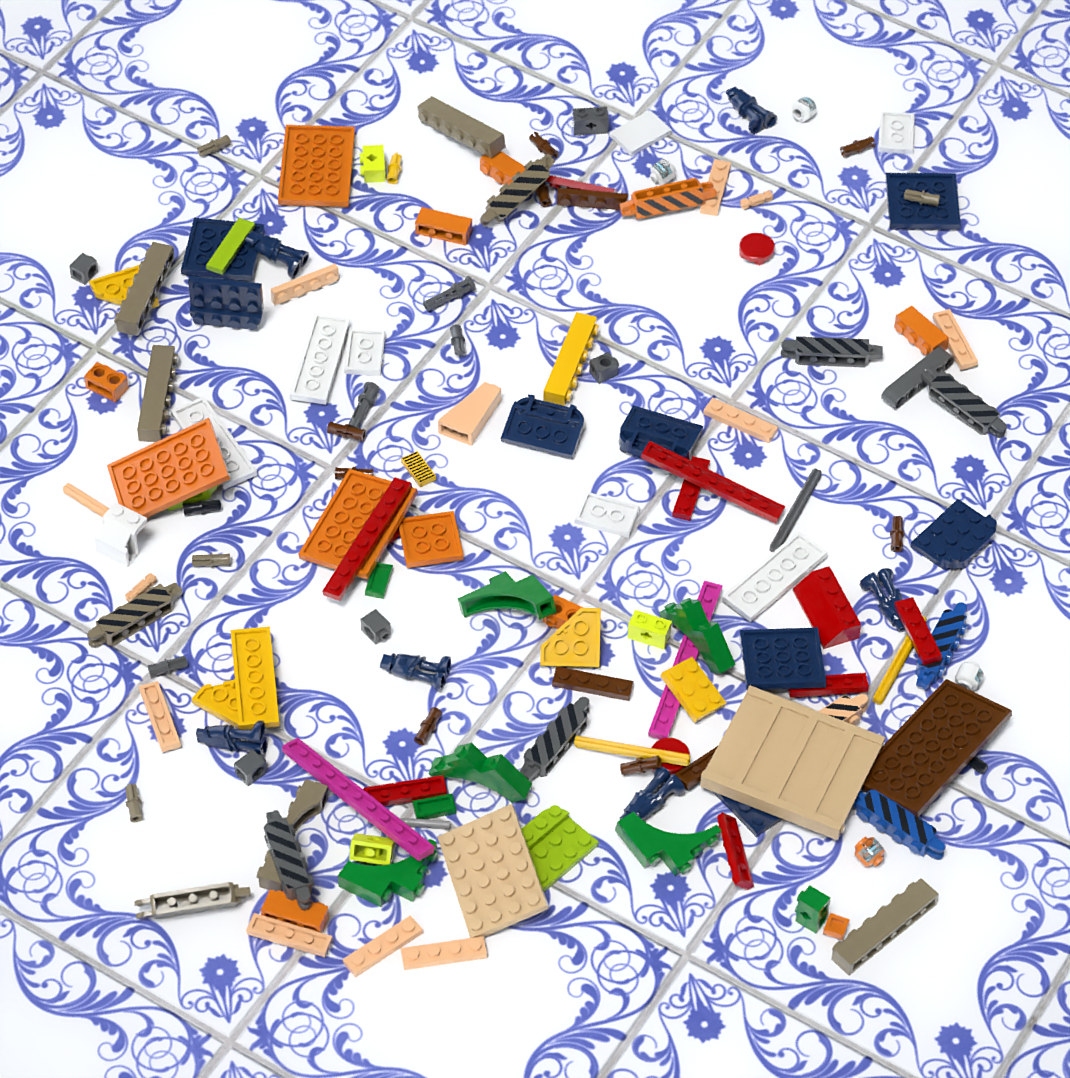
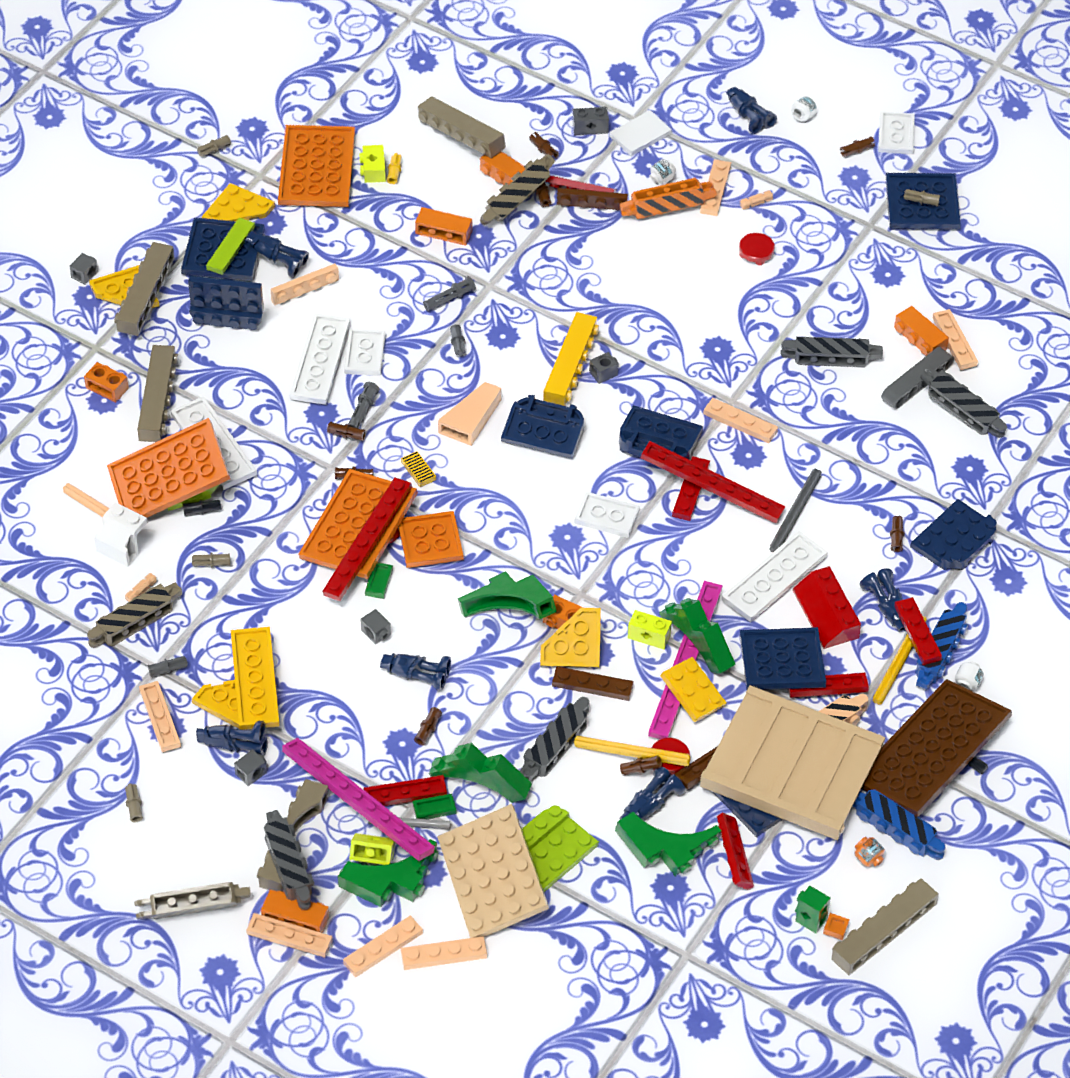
(239, 203): none -> yellow plate

